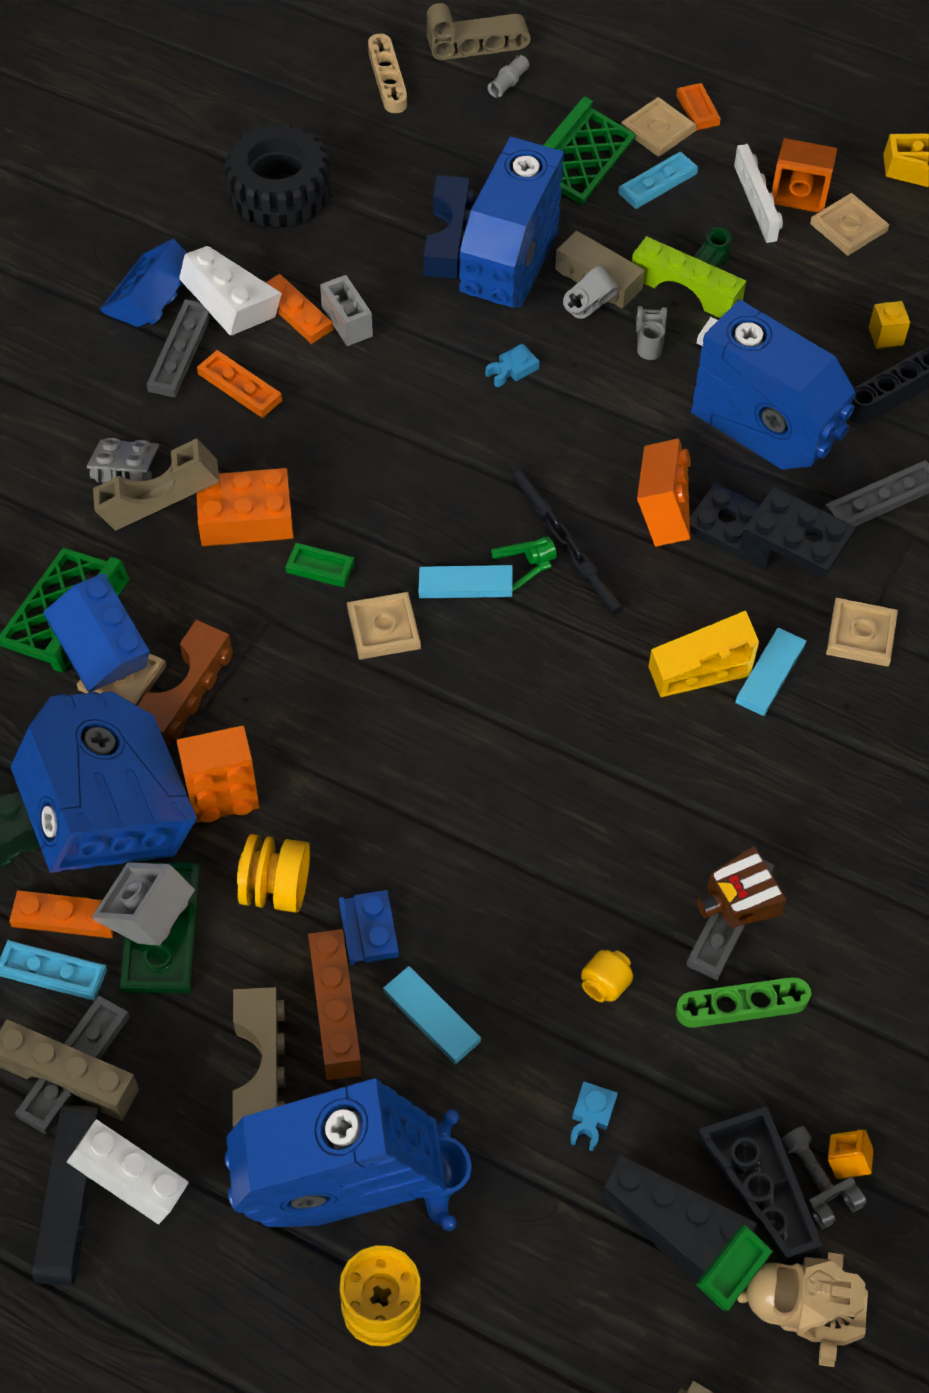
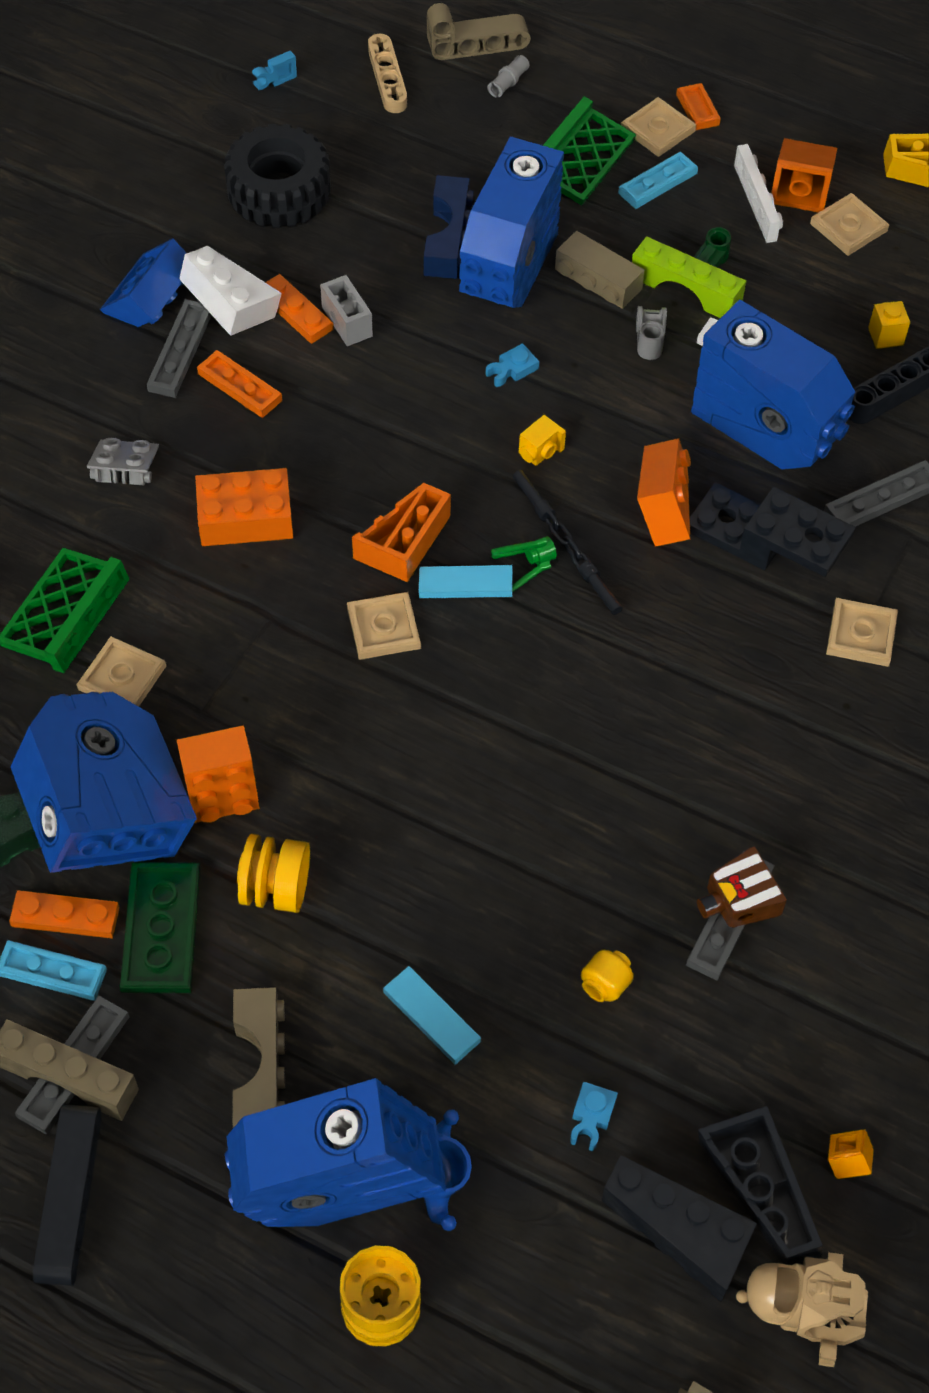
(97, 633): blue slope -> none
(127, 501): dark tan arch -> none
(127, 1172): white brick -> none
(144, 902): light grey slope -> none
(205, 653): dark orange arch -> none
(279, 70): none -> dark azure plate
(320, 565): green tile -> none
(335, 1005): dark orange arch -> none
(368, 927): blue plate -> none
(405, 534): none -> orange wedge
(541, 440): none -> yellow brick
(592, 290): light grey piece -> none
(705, 656): yellow wedge -> none
(734, 1267): green tile -> none
(741, 996): bright green beam -> none
(770, 671): medium azure tile -> none
(798, 1143): dark grey bar -> none

